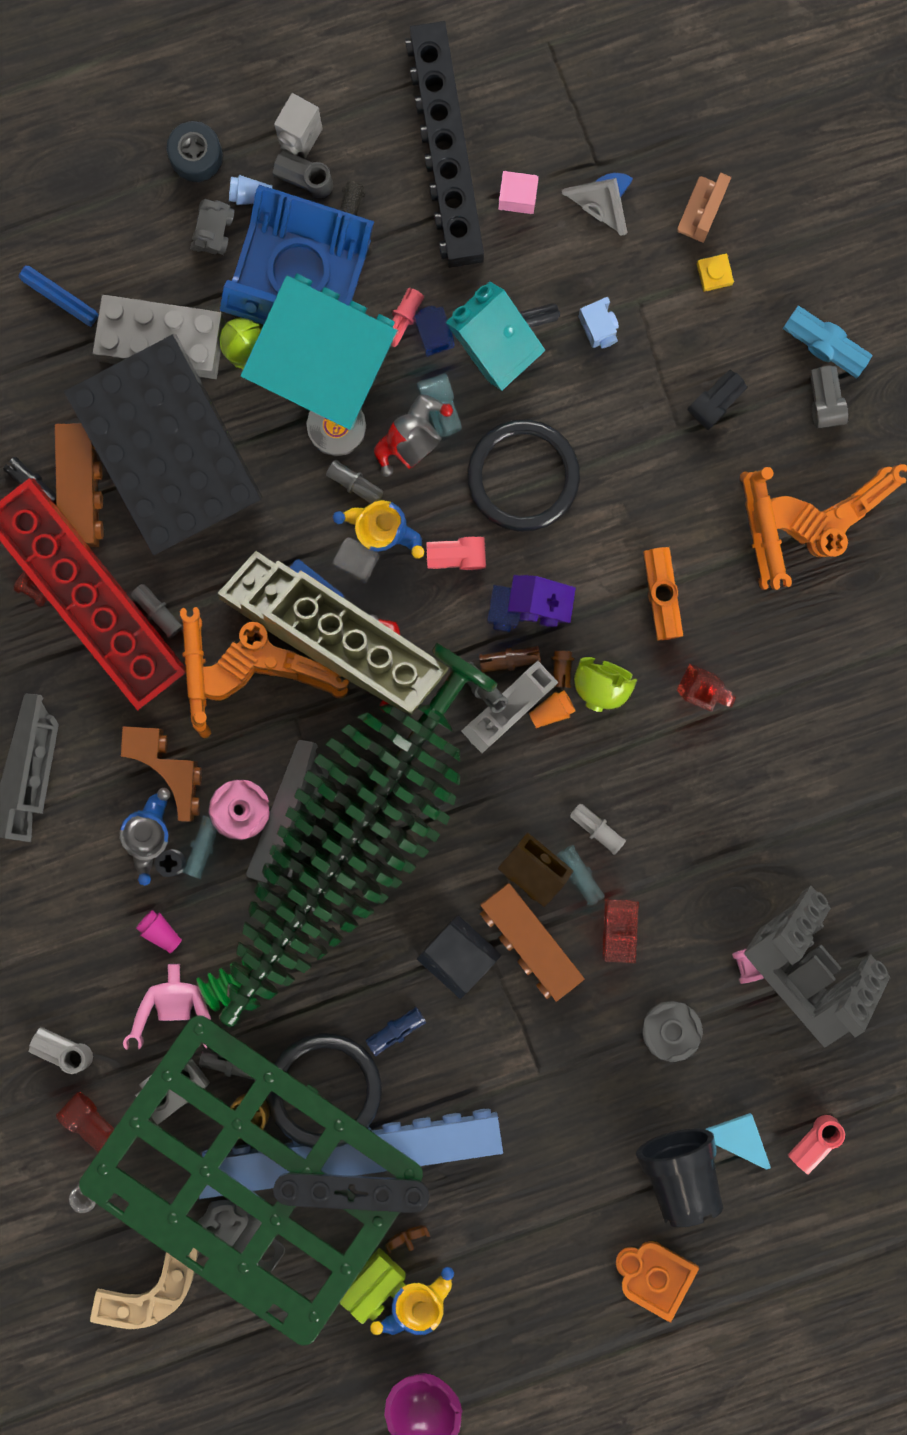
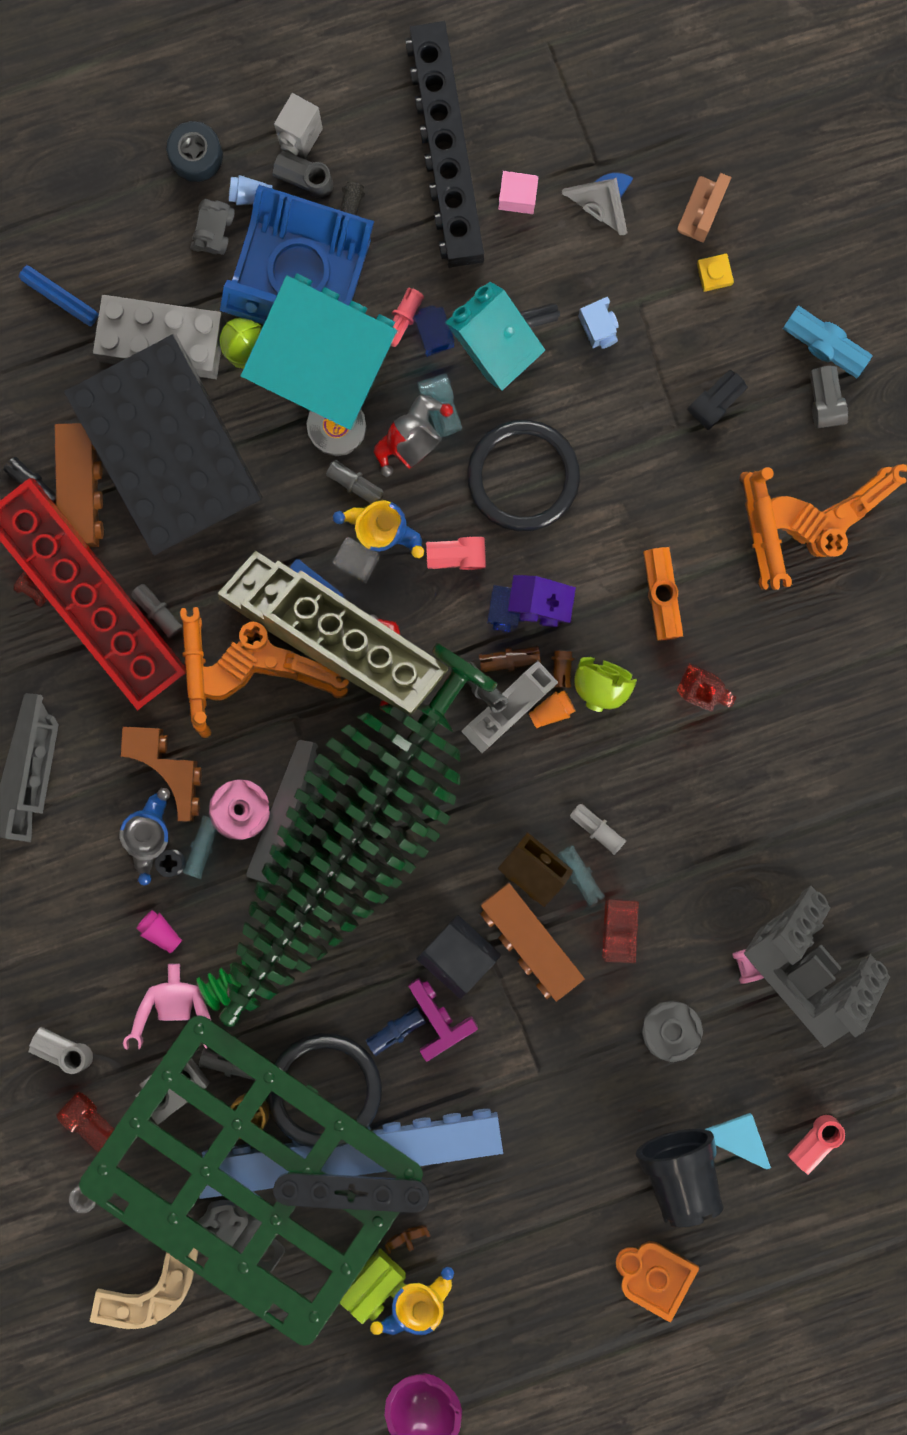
(440, 1020): none -> magenta bracket

